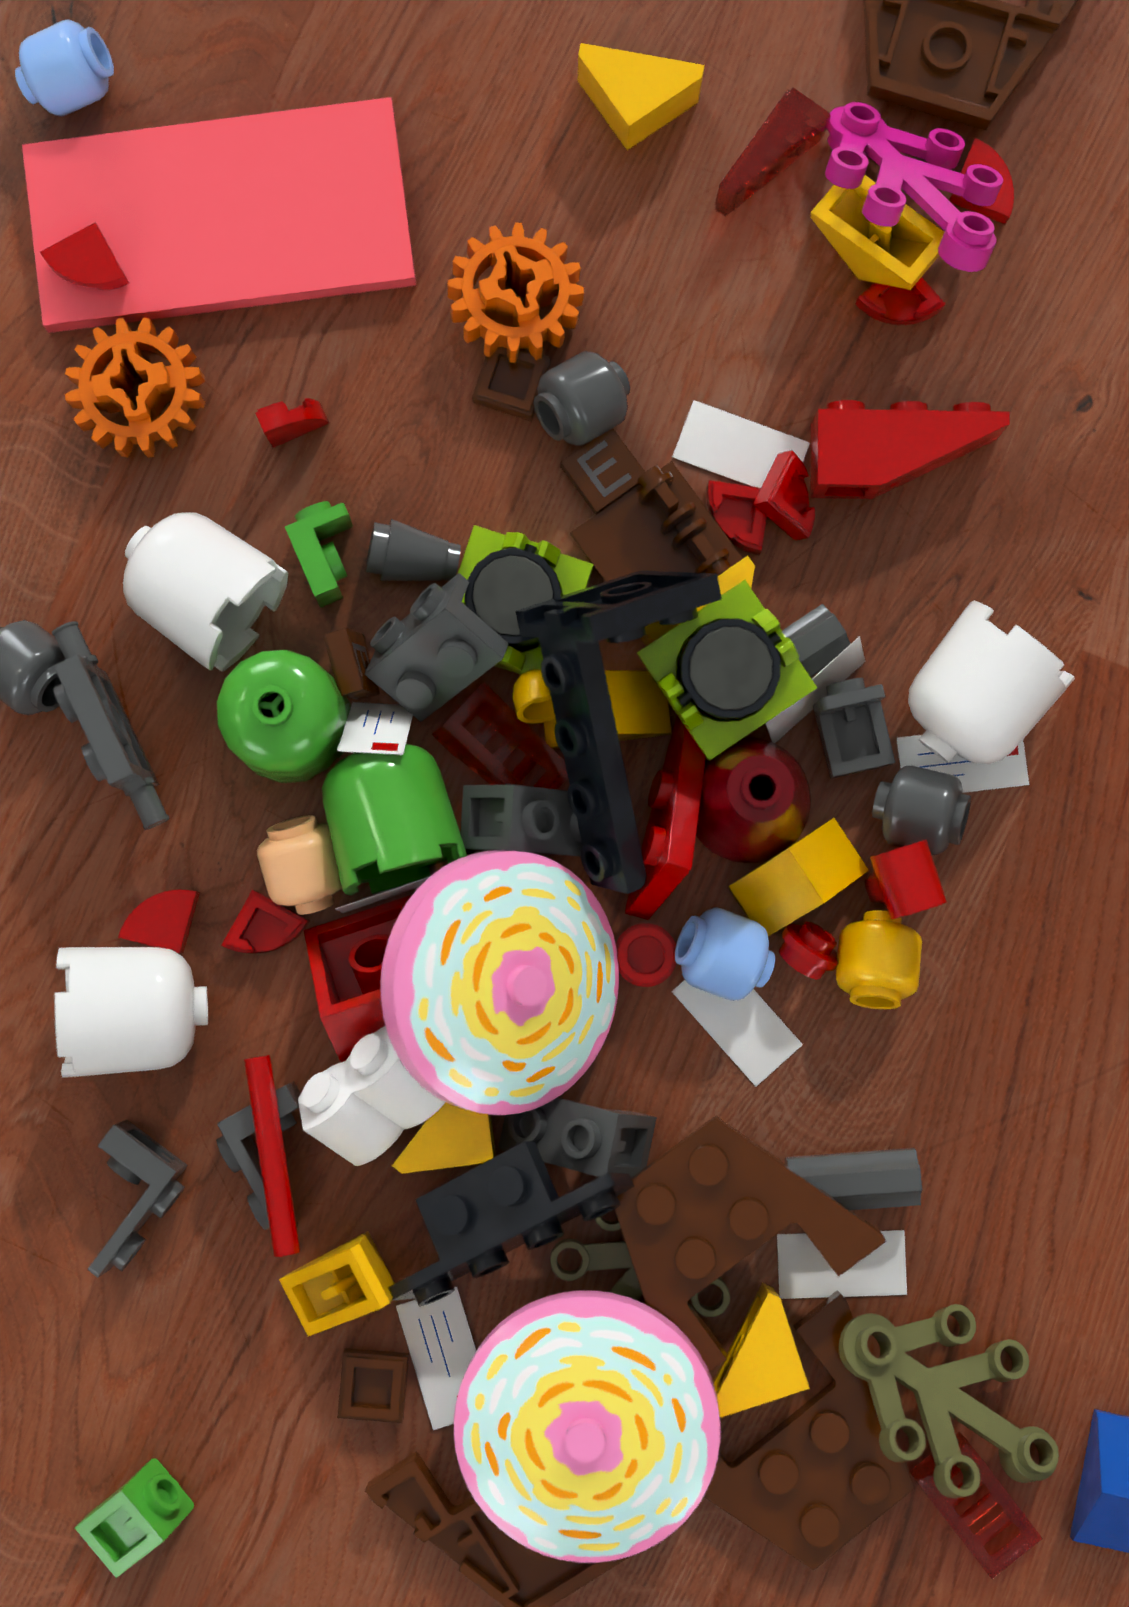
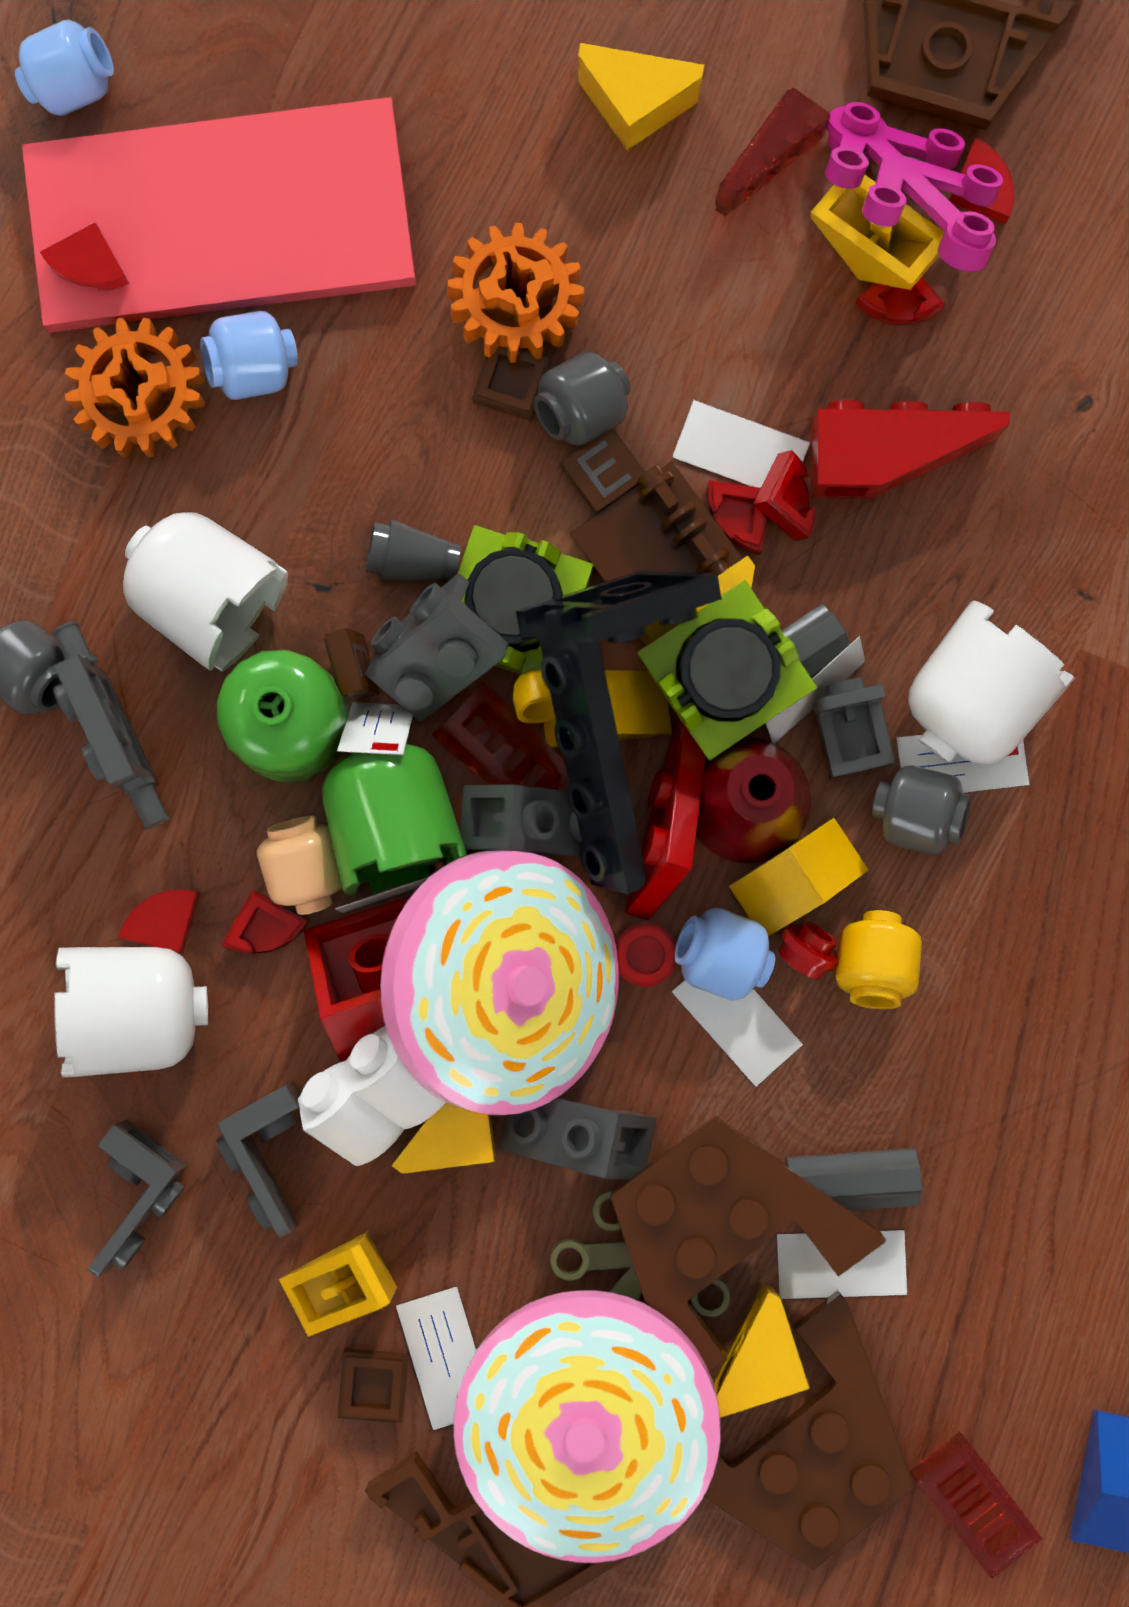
(135, 1518): bright green bracket -> none
(248, 355): none -> light blue head
(272, 1156): red bar -> none
(285, 425): red tile -> none
(320, 563): bright green bracket -> none
(494, 1212): black bracket -> none
(905, 880): red piece -> none
(940, 1397): olive plant -> none

